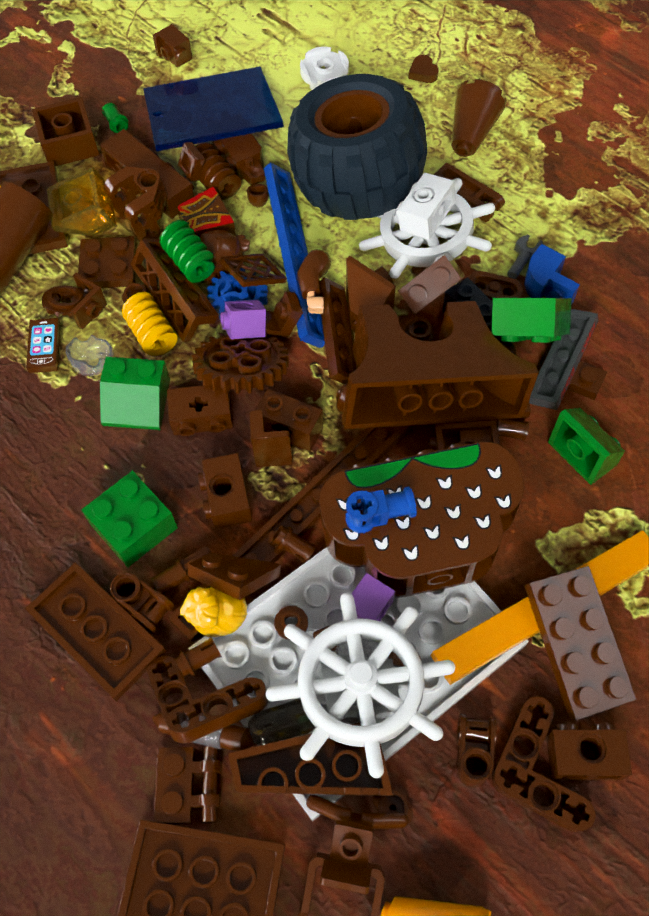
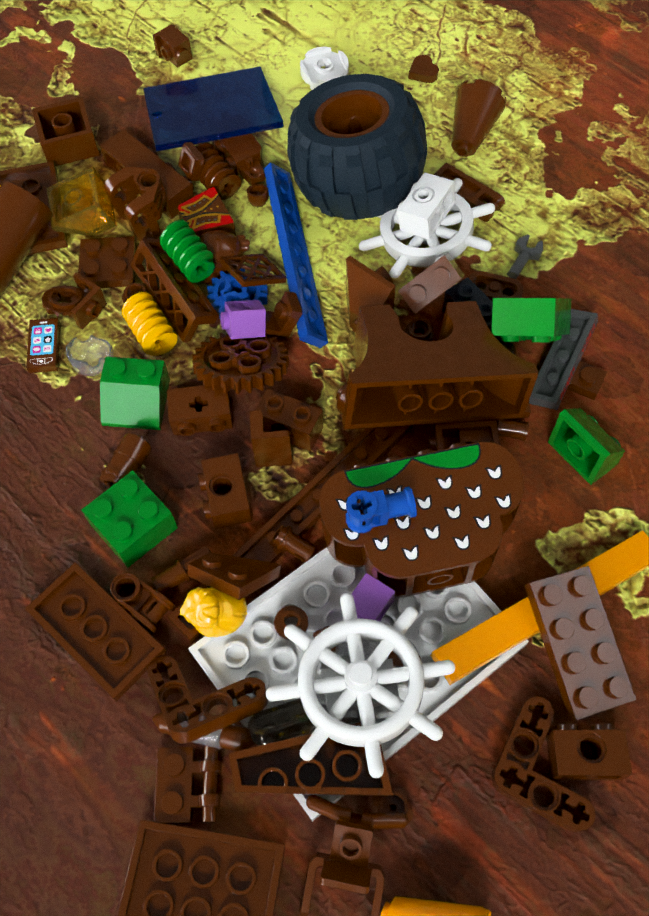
(116, 120): green pin -> none
(127, 457): none -> reddish brown piece
(197, 657): reddish brown pin -> none
(308, 276): reddish brown arm -> none
(337, 331): reddish brown plate -> none
(475, 742): reddish brown piece -> none
(545, 276): blue brick -> none

